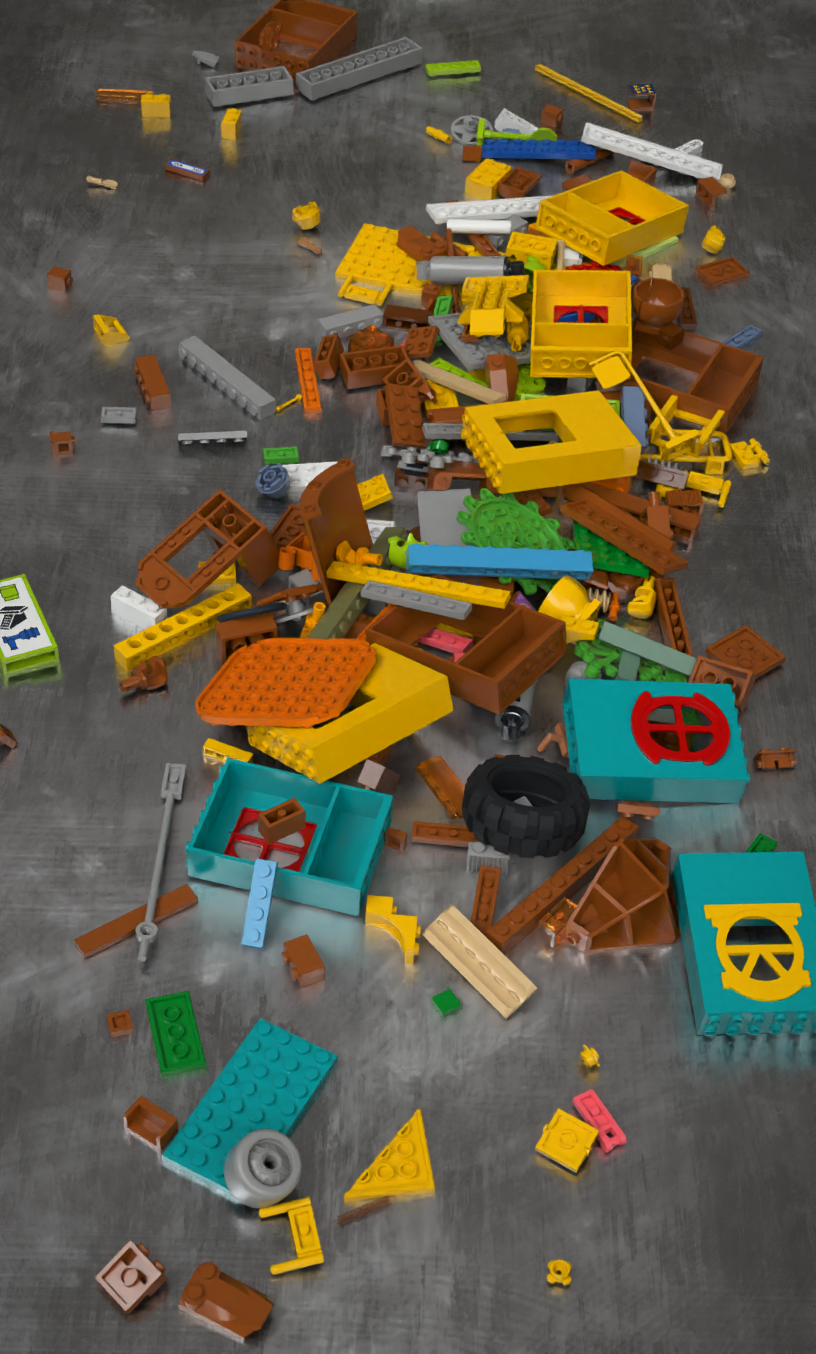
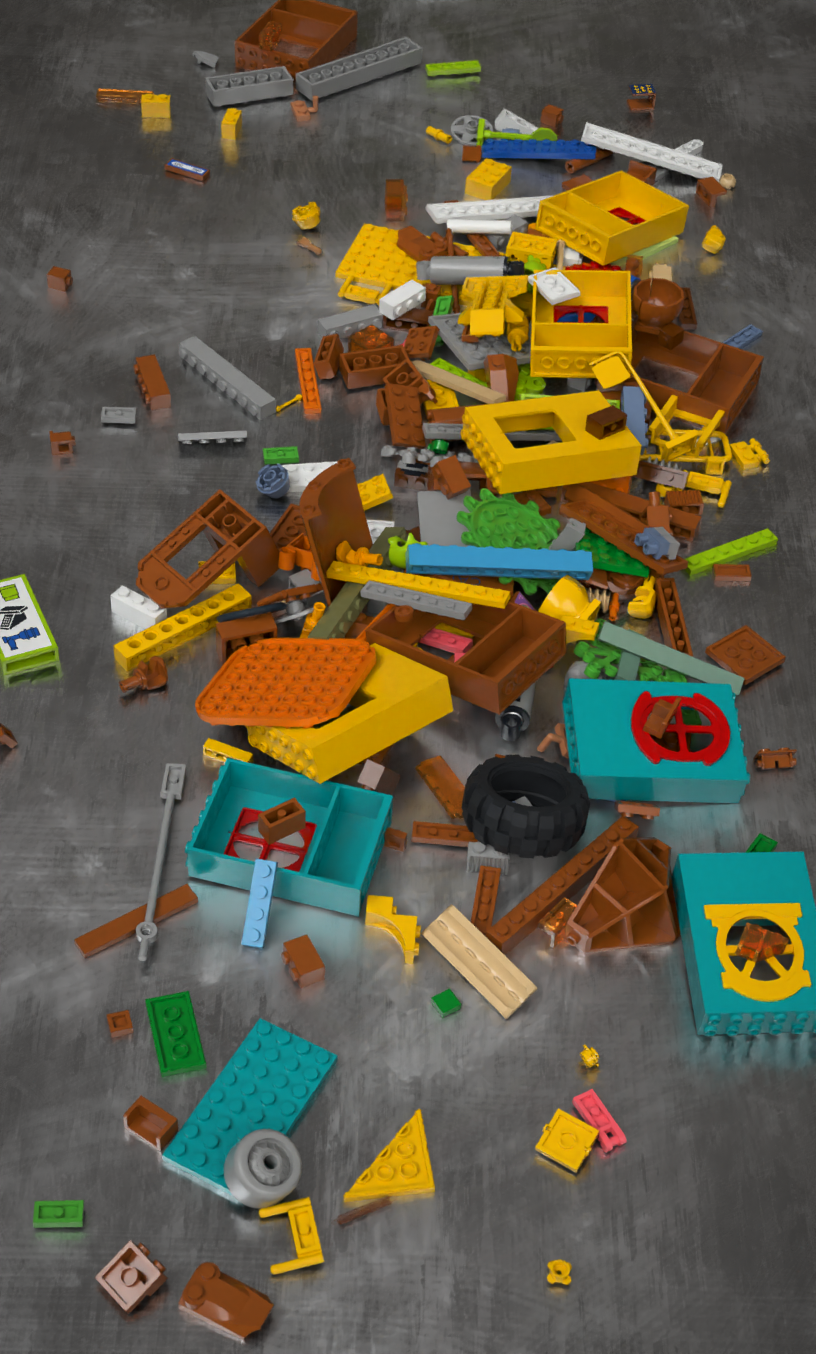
(58, 1214): none -> bright green plate
(107, 183): tan piece -> none
(108, 336): yellow tile -> none
(301, 111): none -> nougat plate
(395, 199): none -> clear orange brick
(402, 299): none -> white brick
(404, 613): none -> dark orange tile
(451, 477): none -> dark orange brick
(518, 183): dark orange slope -> none
(554, 287): none -> white tile
(569, 536): none -> light grey hinge
(588, 93): yellow axle -> none
(606, 422): none -> reddish brown brick
(657, 542): none -> sand blue hips
(661, 717): none -> dark orange panel
(717, 672): dark orange slope -> none
(721, 272): dark orange tile -> none
(730, 551): none -> lime plate
(731, 572): none -> dark orange tile
(760, 944): none -> clear orange slope

